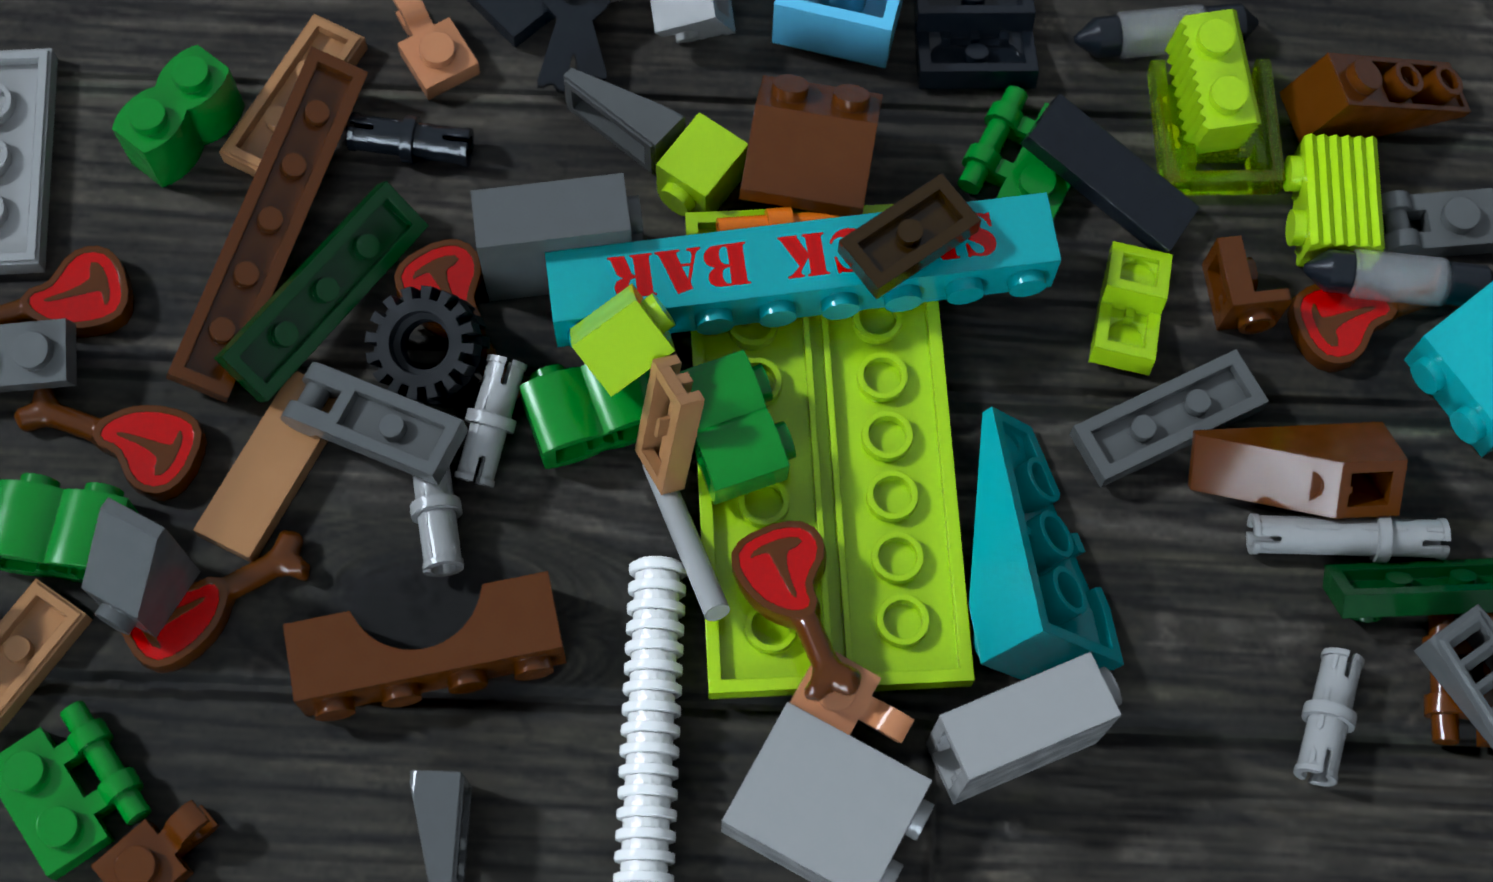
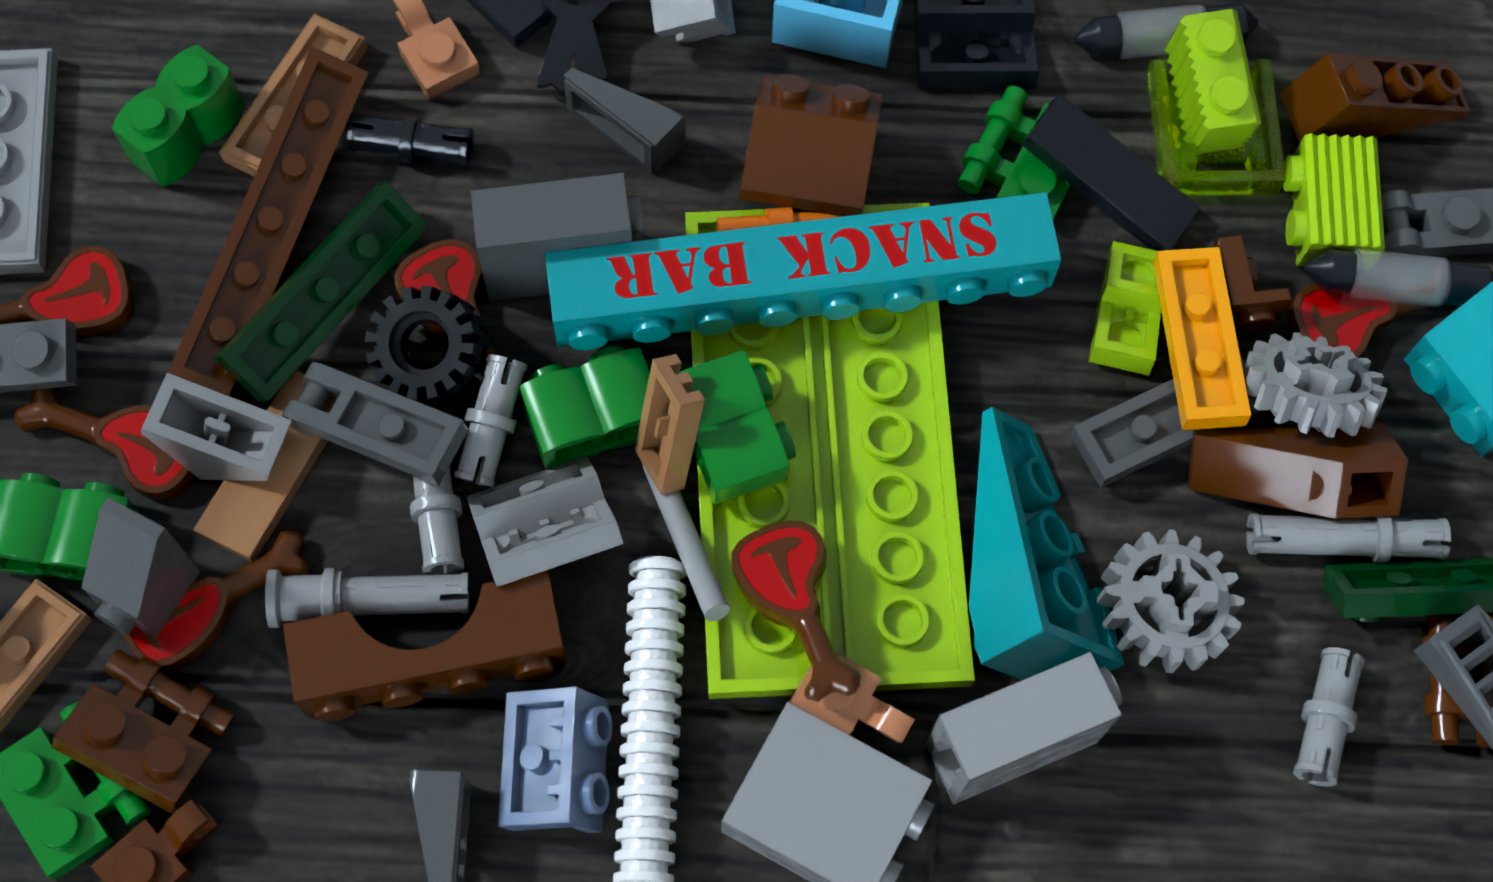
(135, 747): none -> reddish brown plate
(214, 432): none -> light grey slope
(332, 593): none -> light grey pin
(543, 520): none -> light grey slope
(555, 760): none -> sand blue bracket
(623, 338): lime brick -> none
(700, 167): lime brick -> none
(909, 236): dark brown plate -> none
(1170, 601): none -> light grey gear
(1201, 339): none -> light orange plate
(1313, 384): none -> light grey gear

